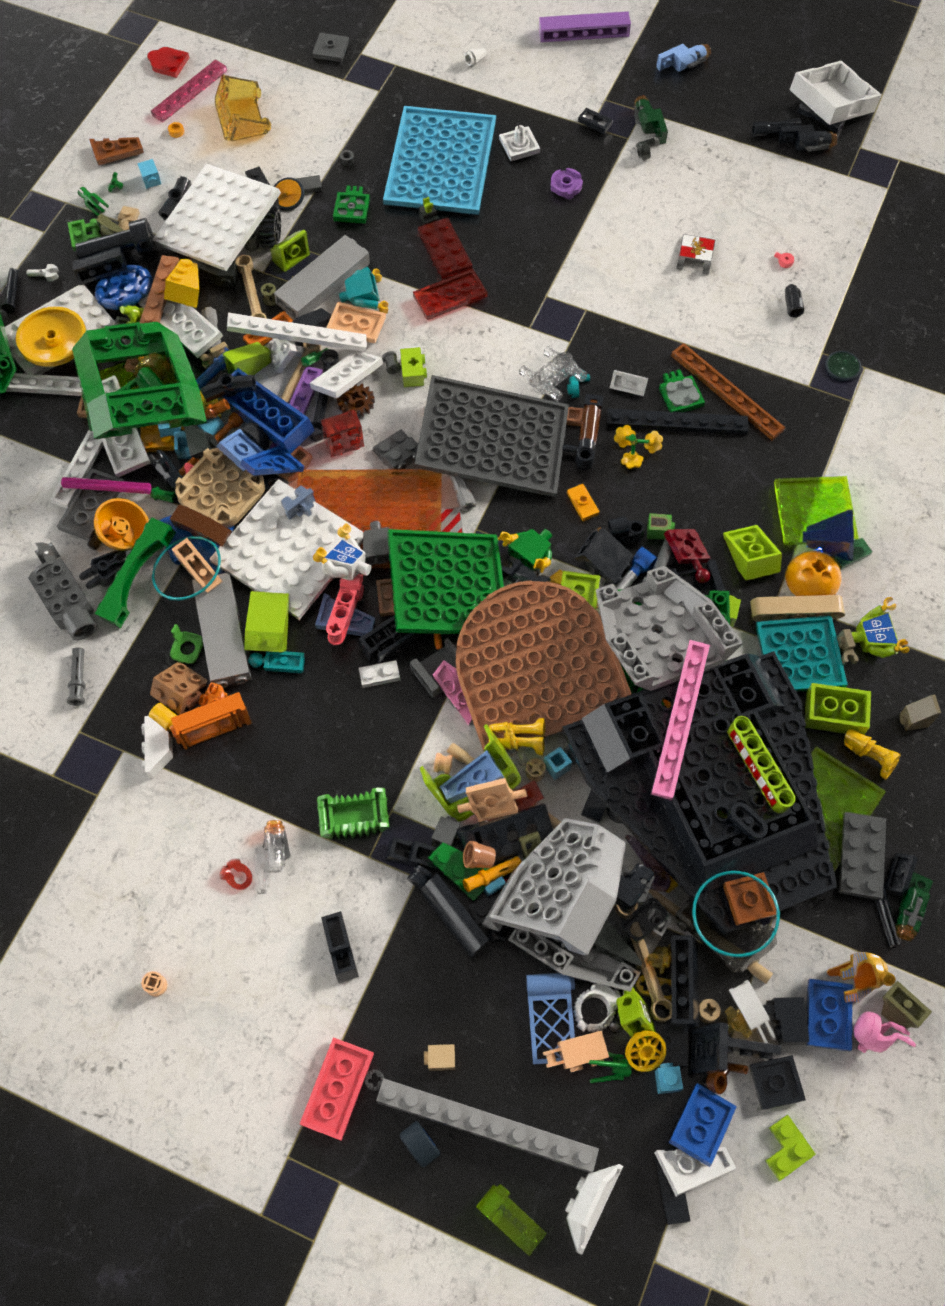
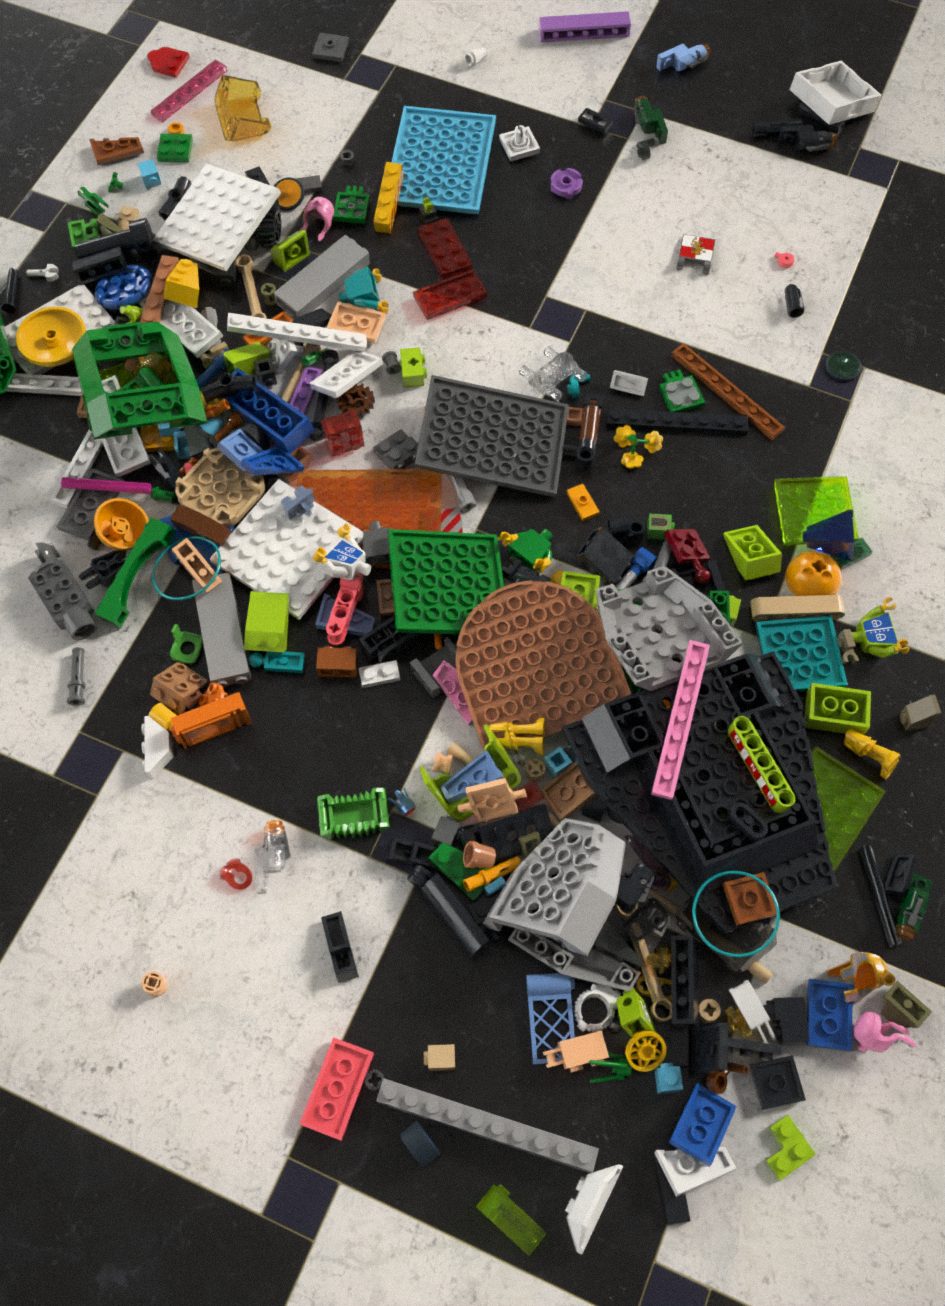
(174, 147): none -> green plate
(265, 372): none -> pearl dark grey brick
(322, 209): none -> bright pink hair
(337, 662): none -> dark orange brick
(388, 197): none -> yellow brick
(407, 806): none -> flat silver piece
(568, 792): none -> medium nougat plate
(862, 856): dark grey plate -> none

